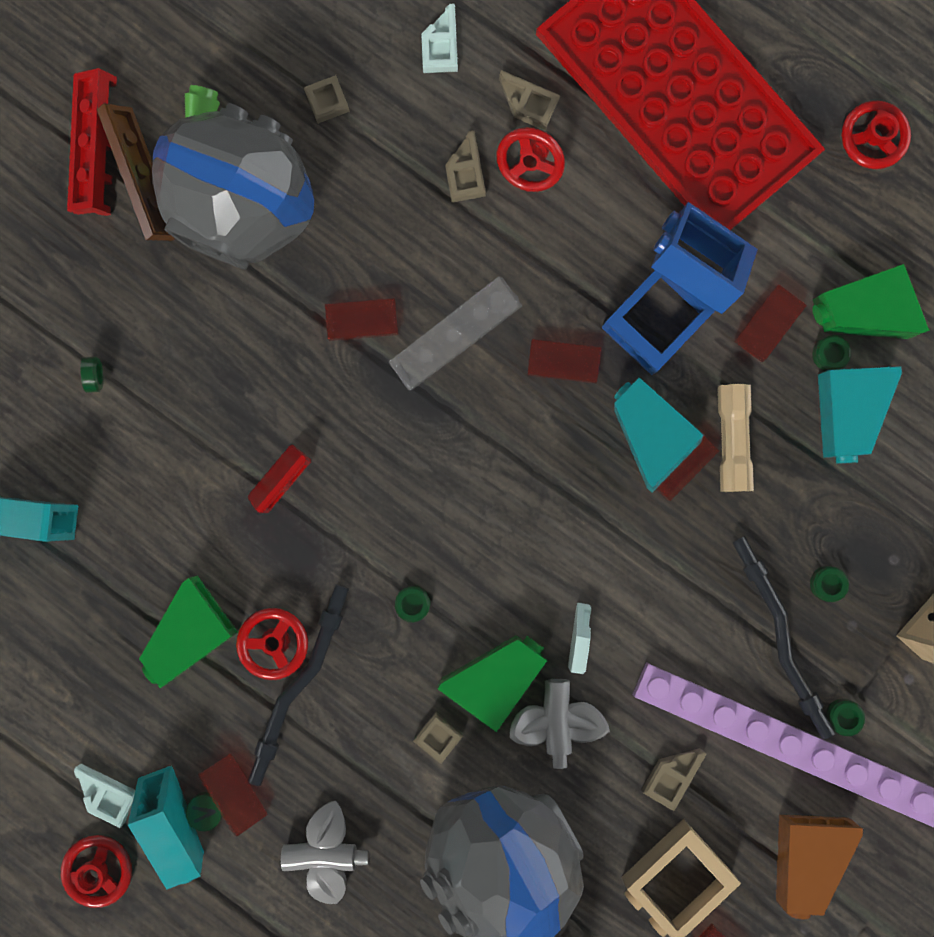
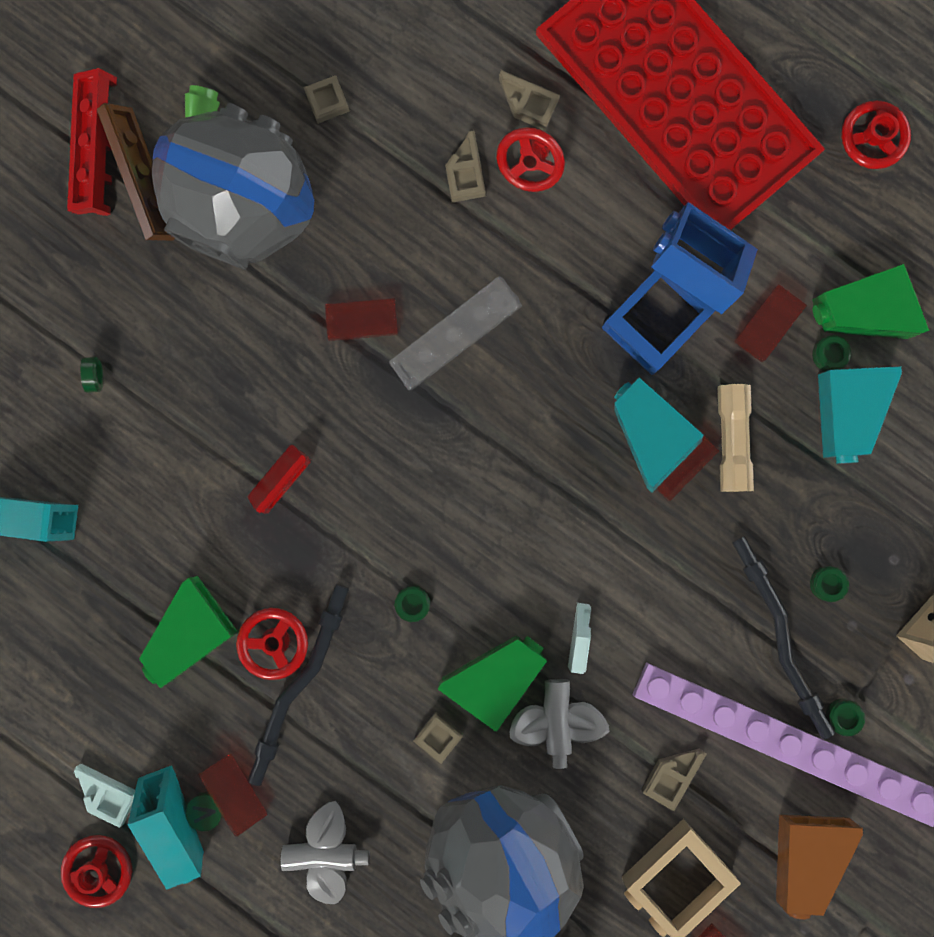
(440, 44): light aqua tile -> none
(564, 361): clear red tile -> none

